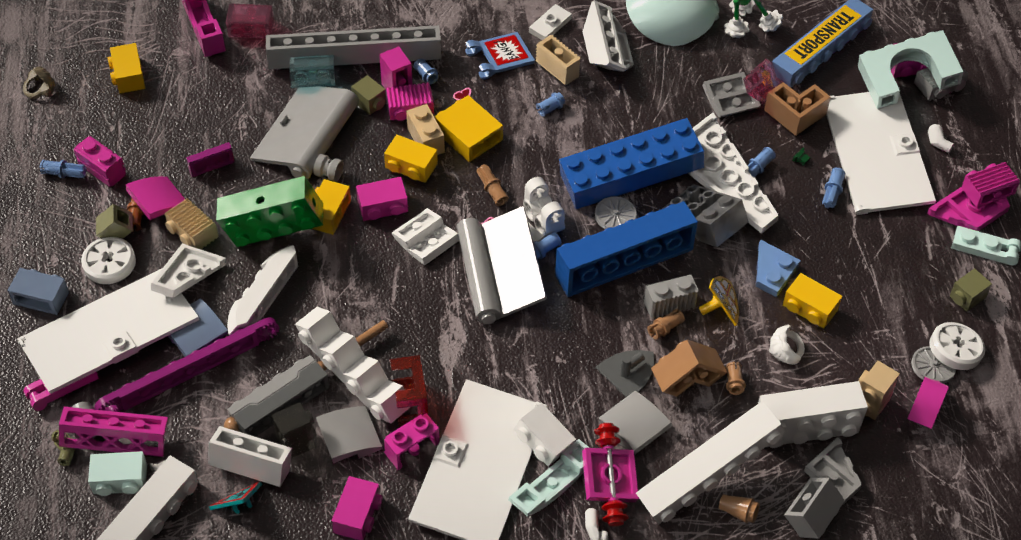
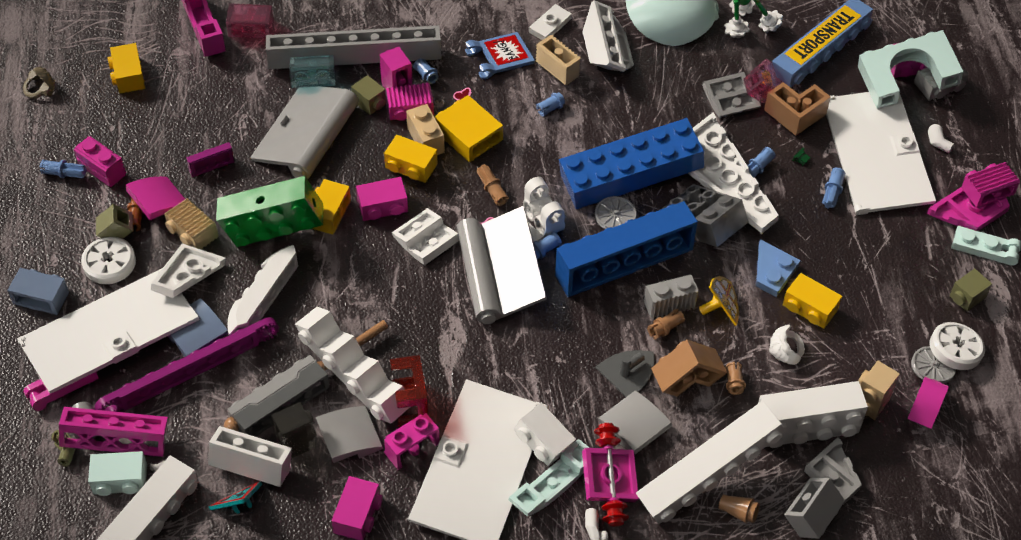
(327, 167): light grey wheel -> none

